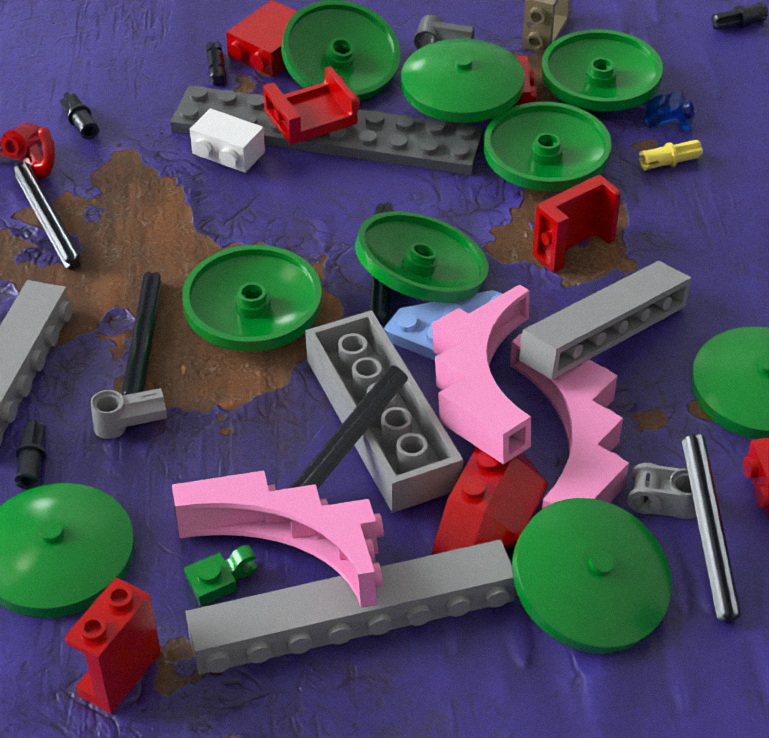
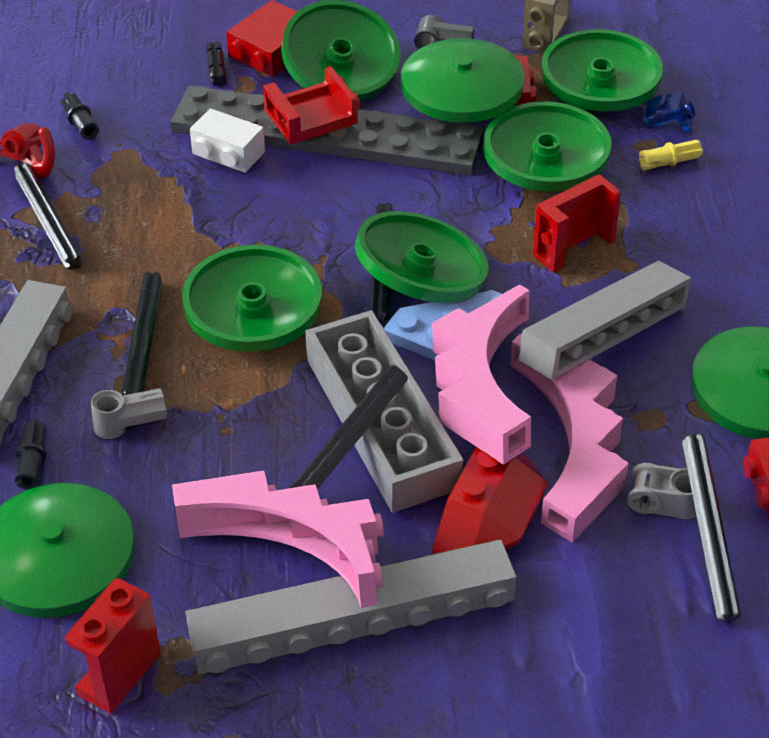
(217, 577): green plate -> none
(591, 575): green dish -> none
(740, 16): black axle -> none

